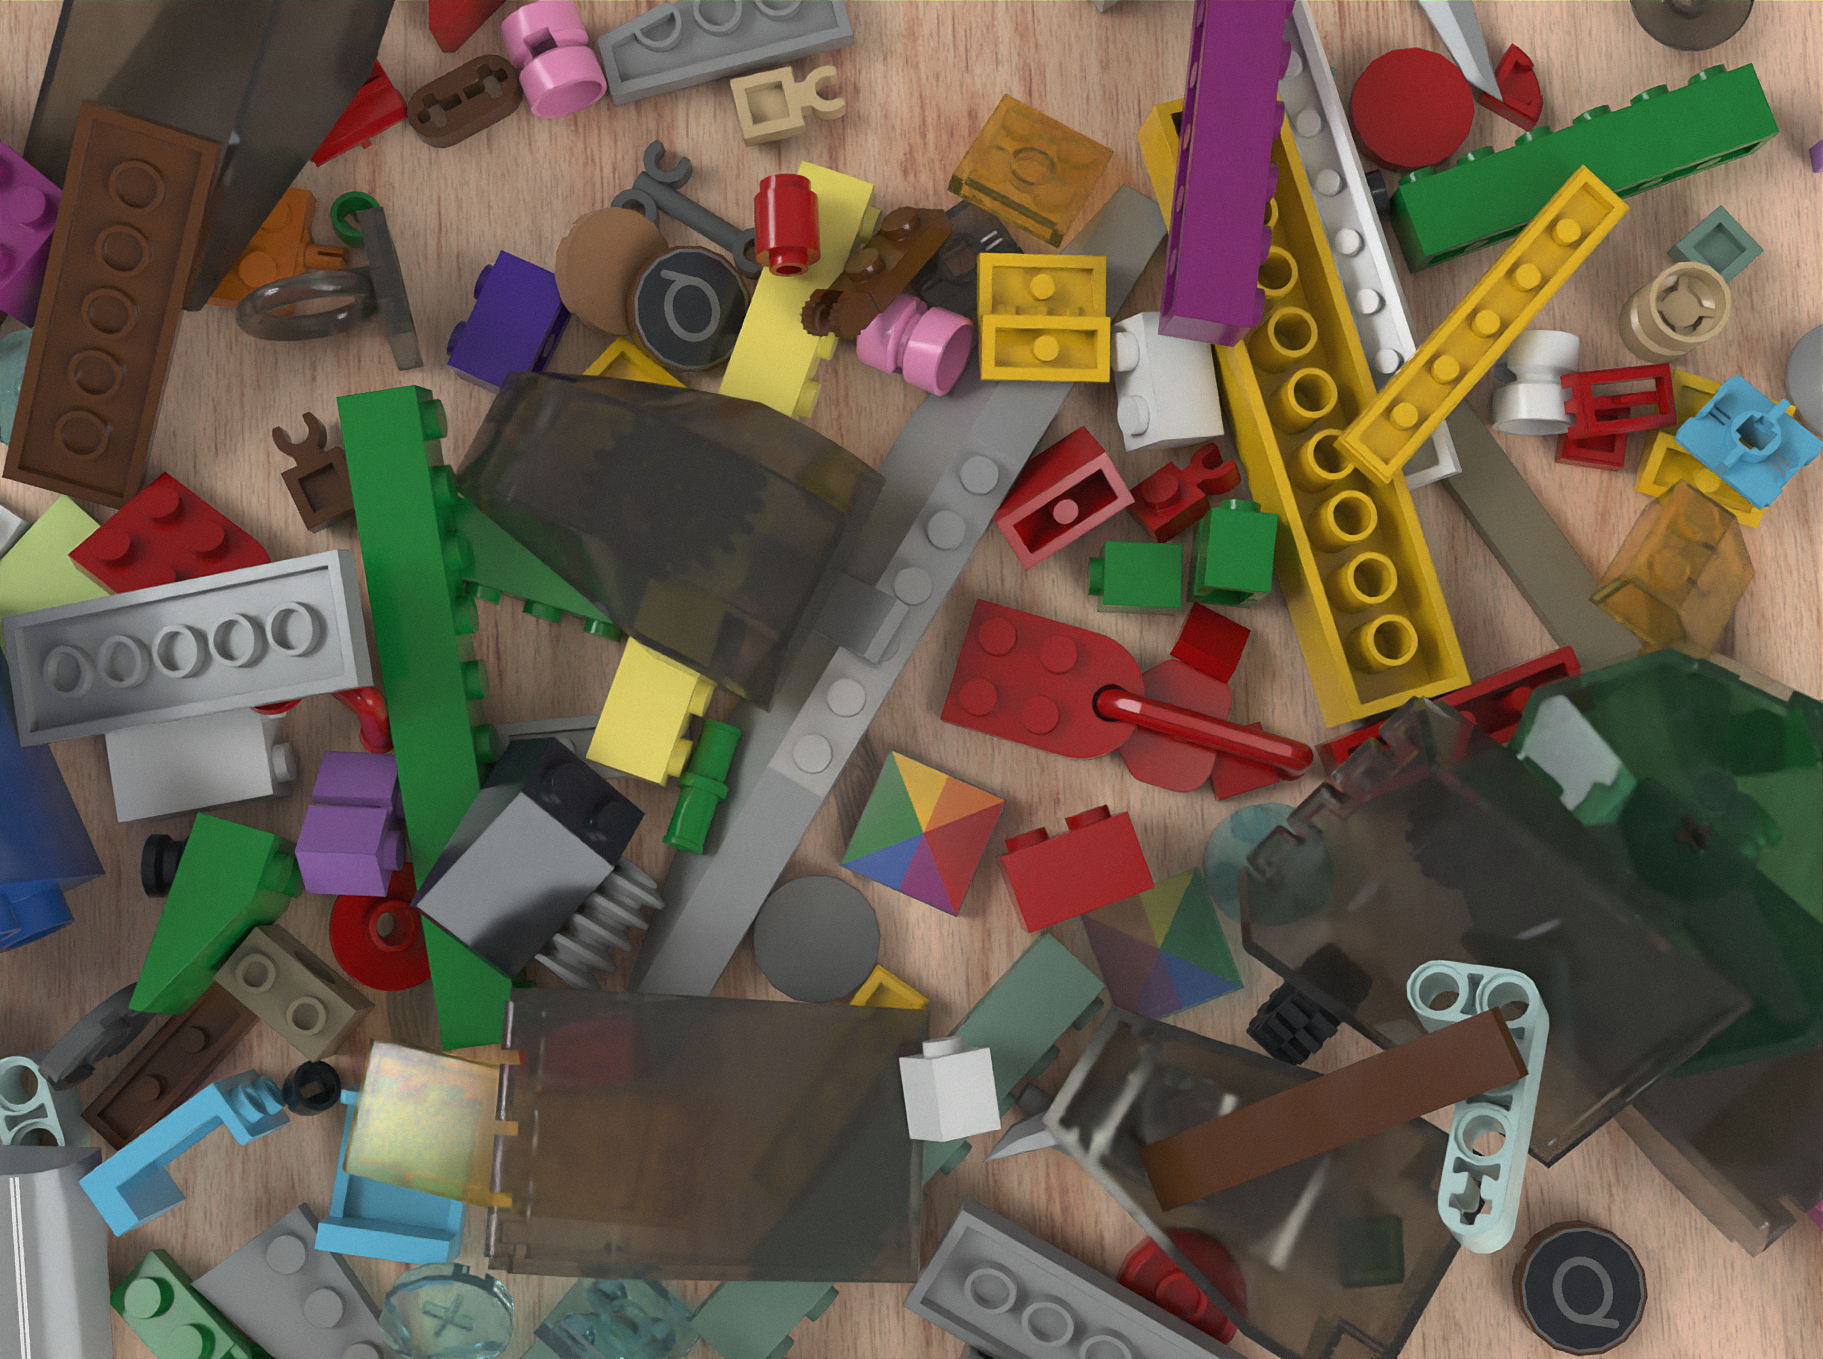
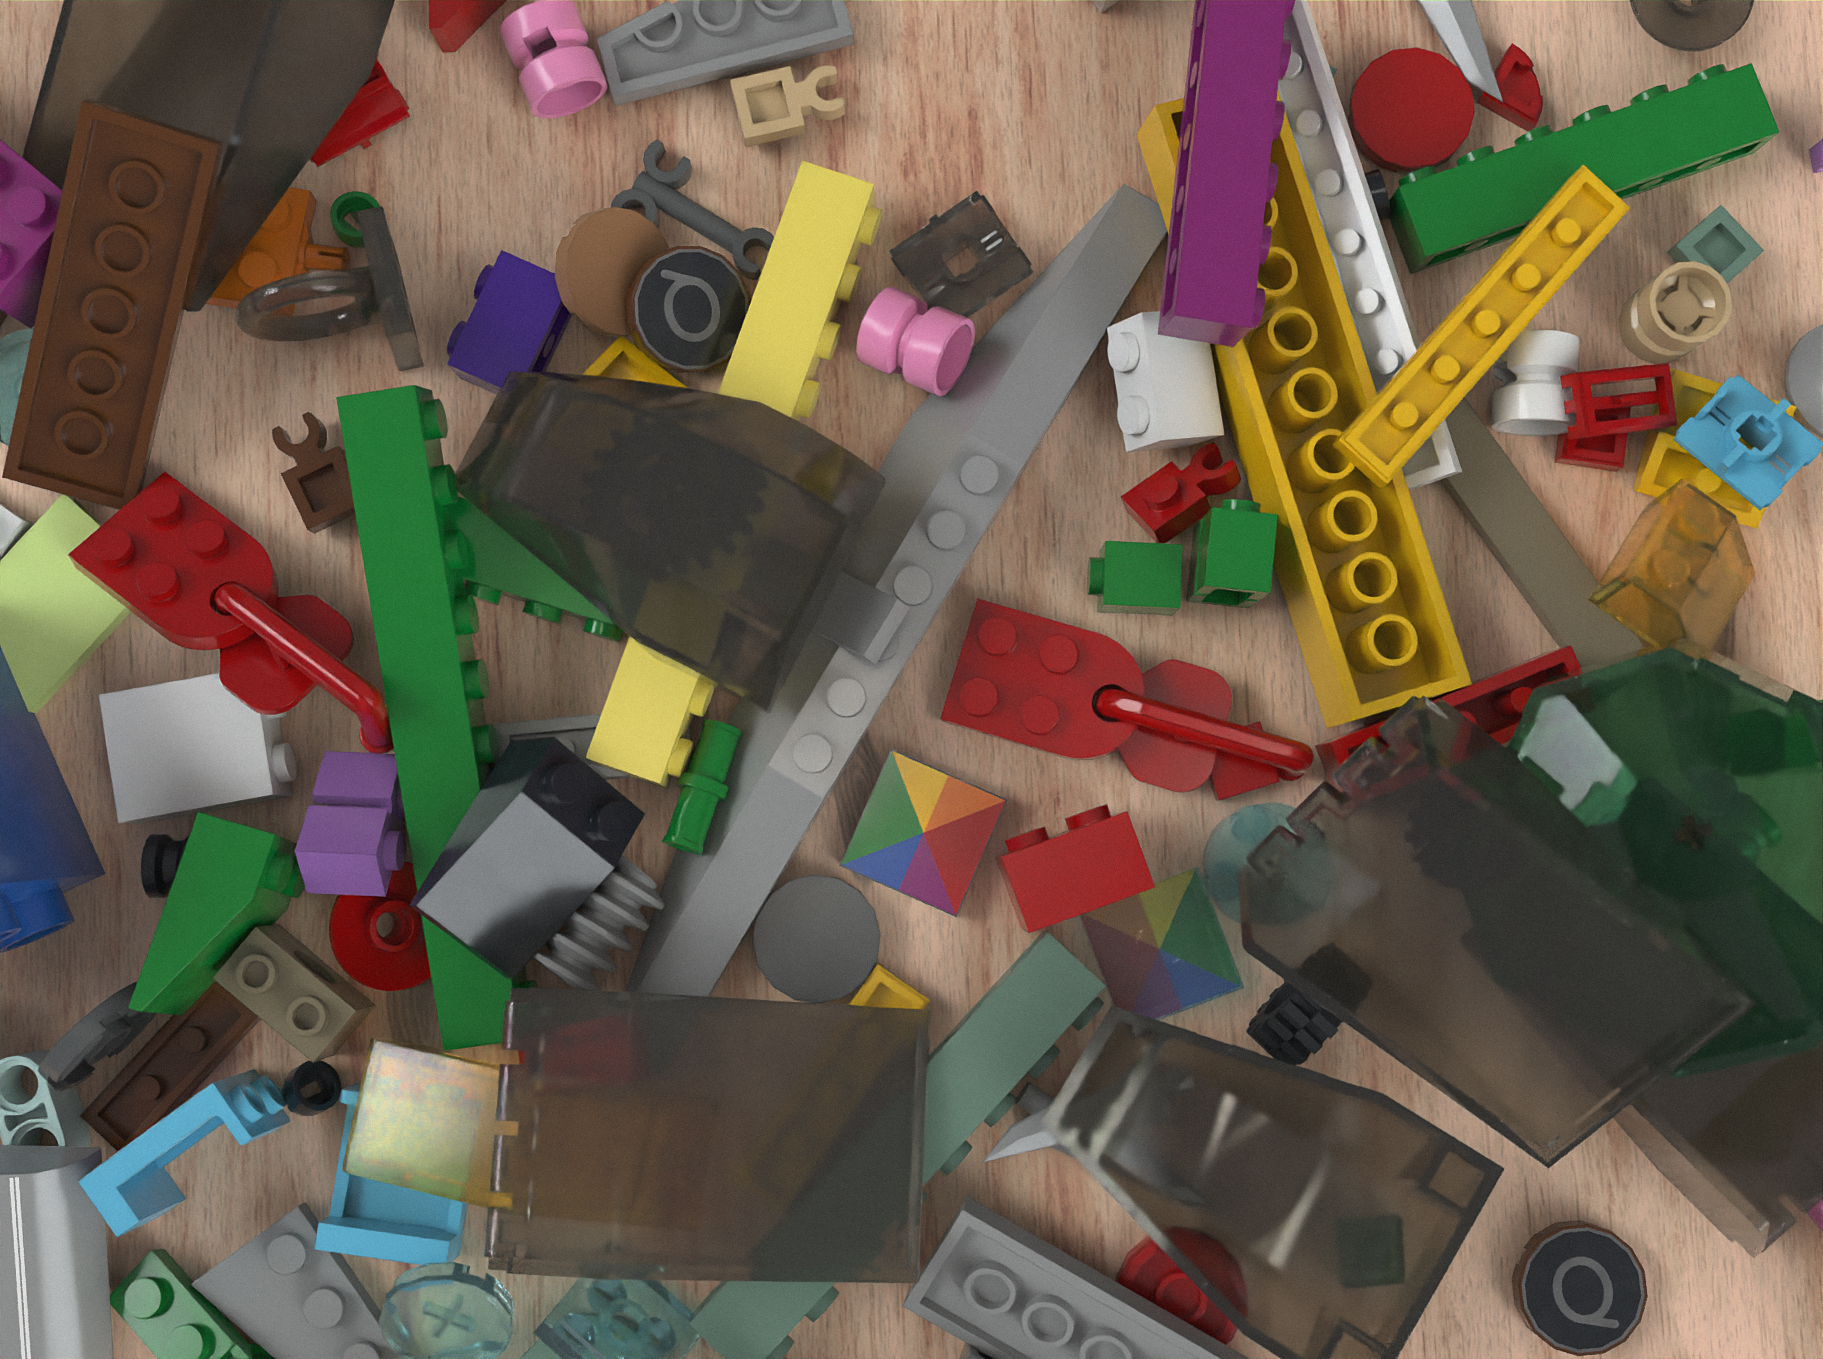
(188, 649): light grey plate -> none
(465, 101): reddish brown beam -> none
(786, 225): red brick -> none
(876, 273): reddish brown hinge -> none
(949, 1091): white brick -> none
(1030, 170): clear yellow plate -> none
(1042, 318): yellow slope -> none
(1060, 497): red slope -> none
(1210, 642): red tile -> none
(1335, 1109): reddish brown tile -> none
(1497, 1110): light aqua beam -> none

